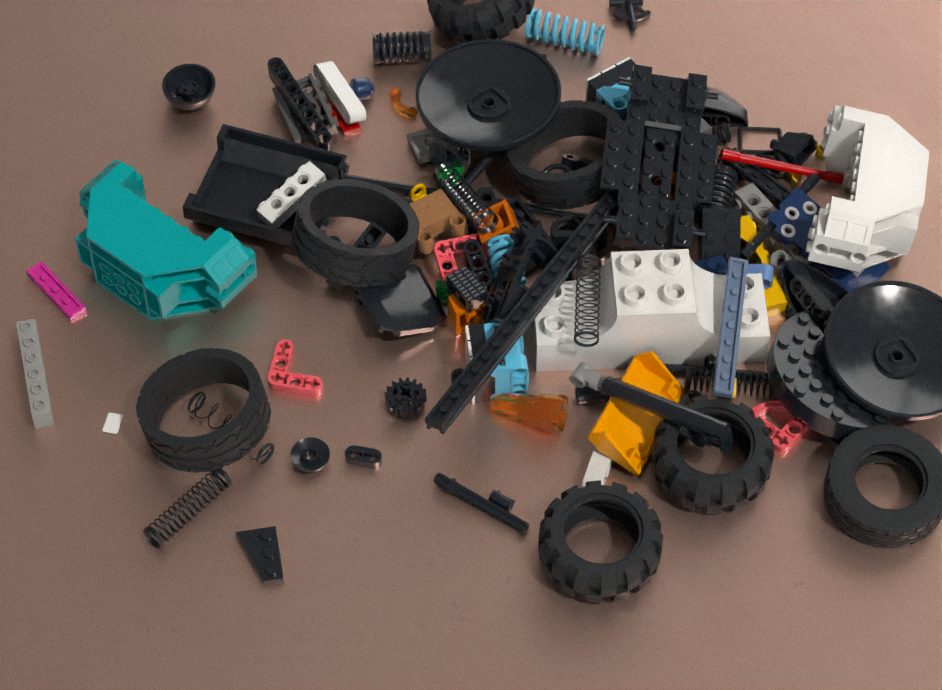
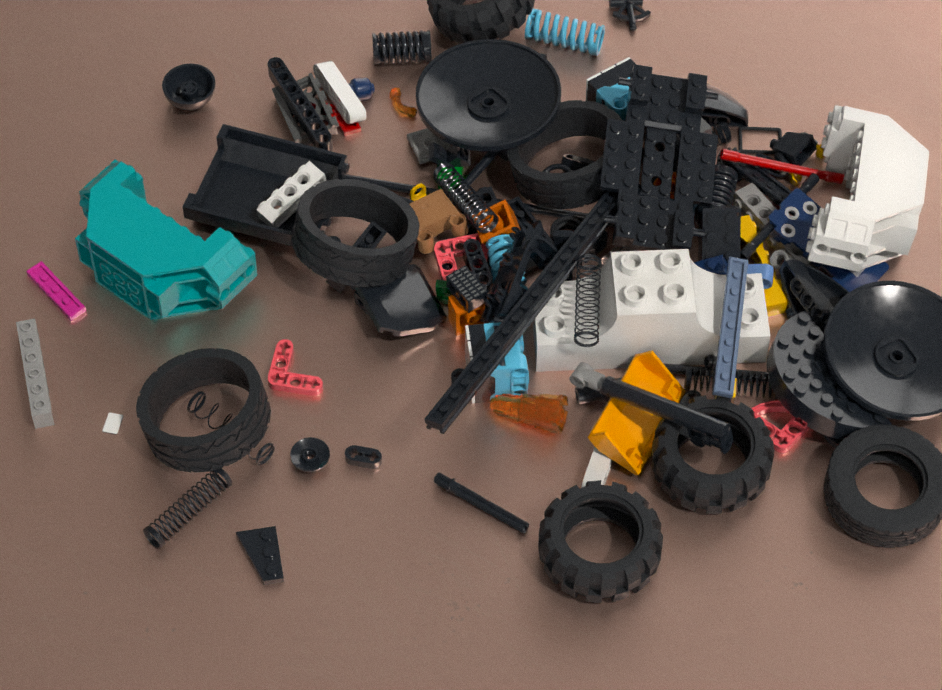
(405, 397): black gear -> none
(501, 500): black pin -> none

